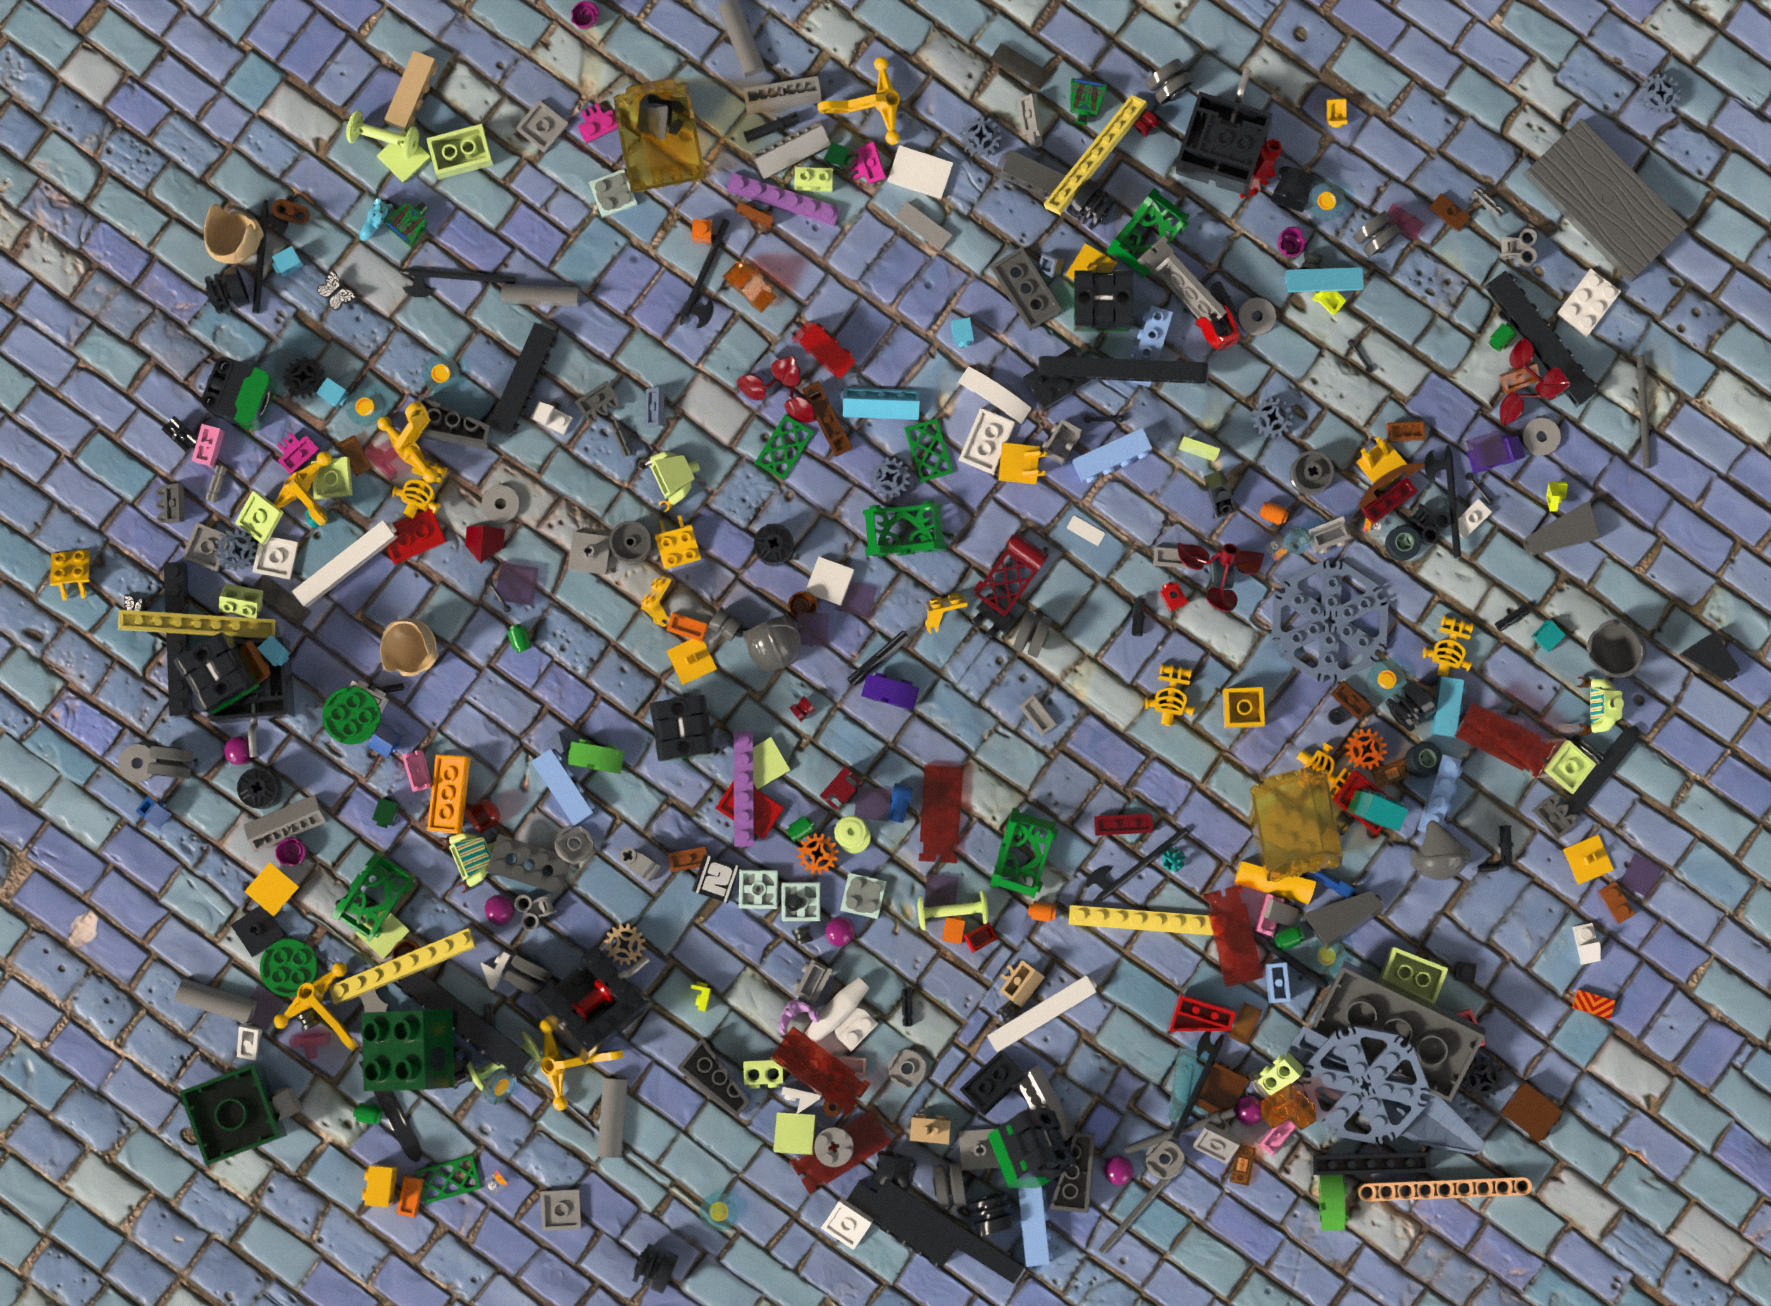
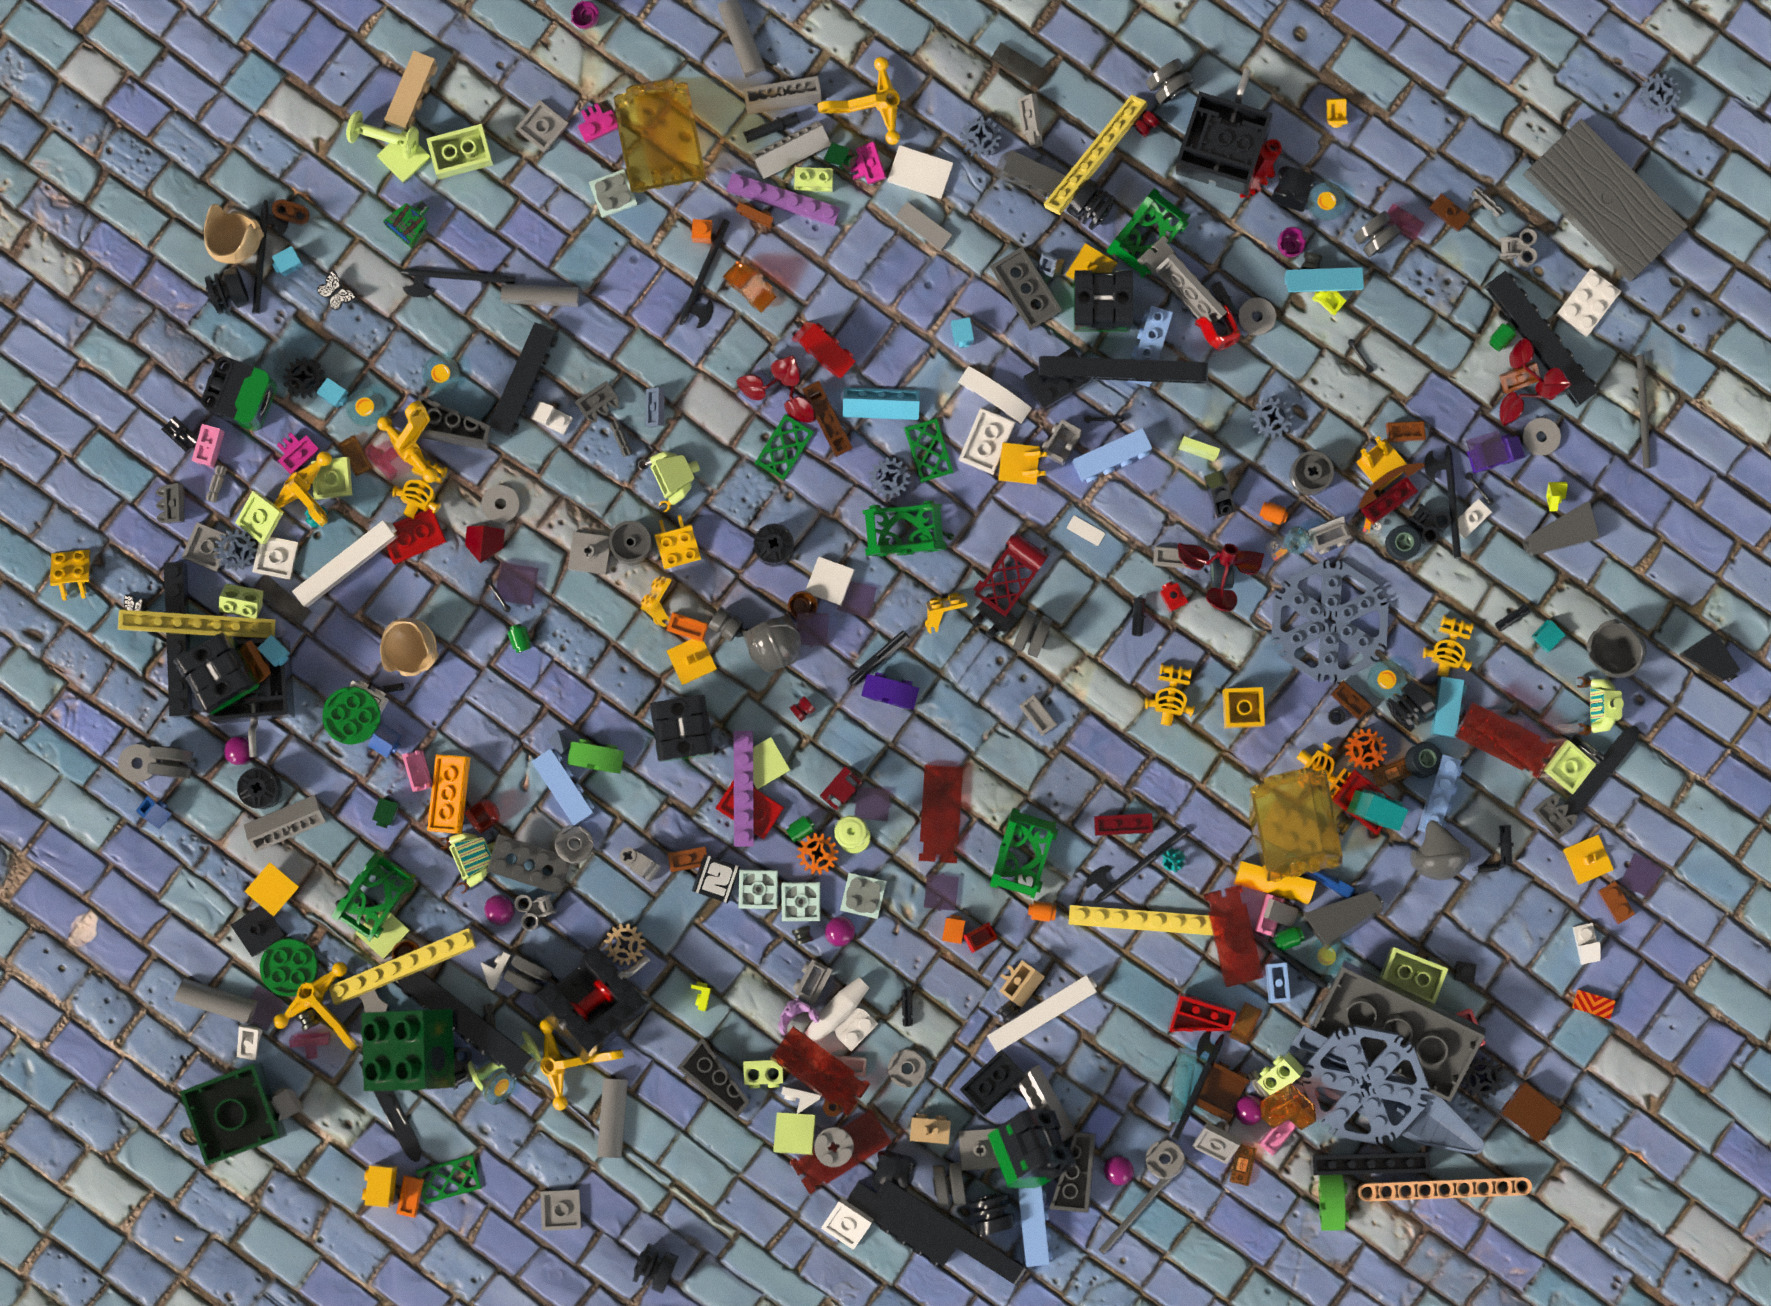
(290, 851): magenta hair -> none
(367, 1113): green brick -> none
(375, 217): medium azure animal -> none
(495, 1183): clear tile -> none
(659, 116): black piece -> none
(718, 1211): clear light blue tile -> none
(787, 902): black axle -> none
(900, 799): blue piece -> none
(953, 910): yellowish green hose -> none
(1085, 98): torso -> none
(1215, 1118): dark grey bar -> none

